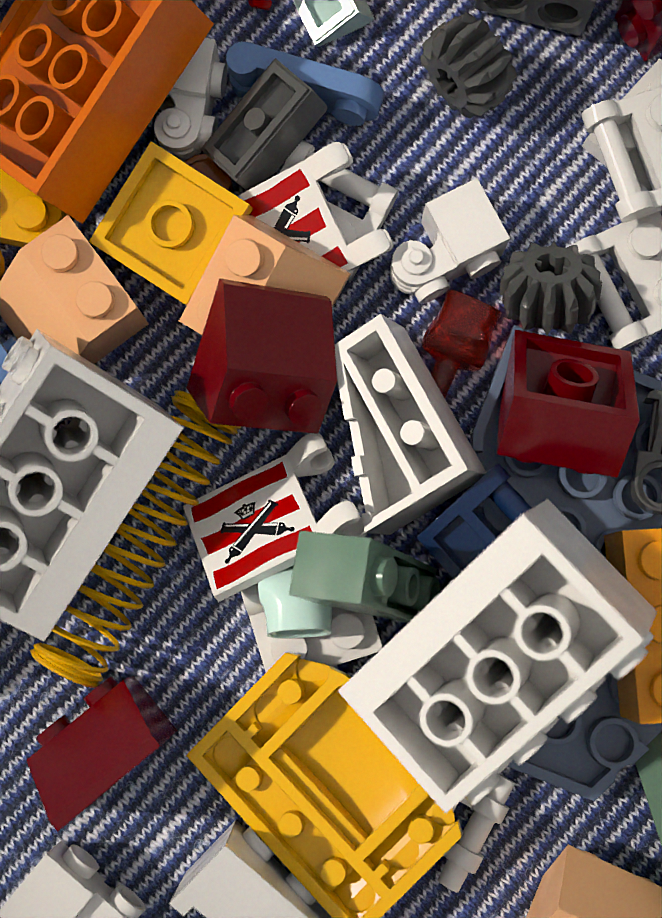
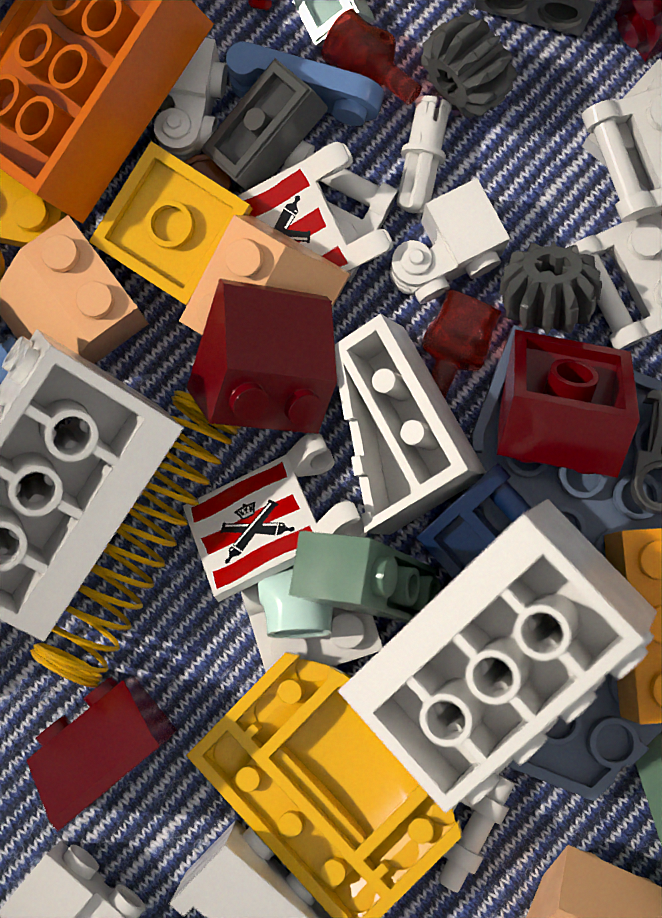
(367, 51): none -> clear red piece
(423, 153): none -> white axle

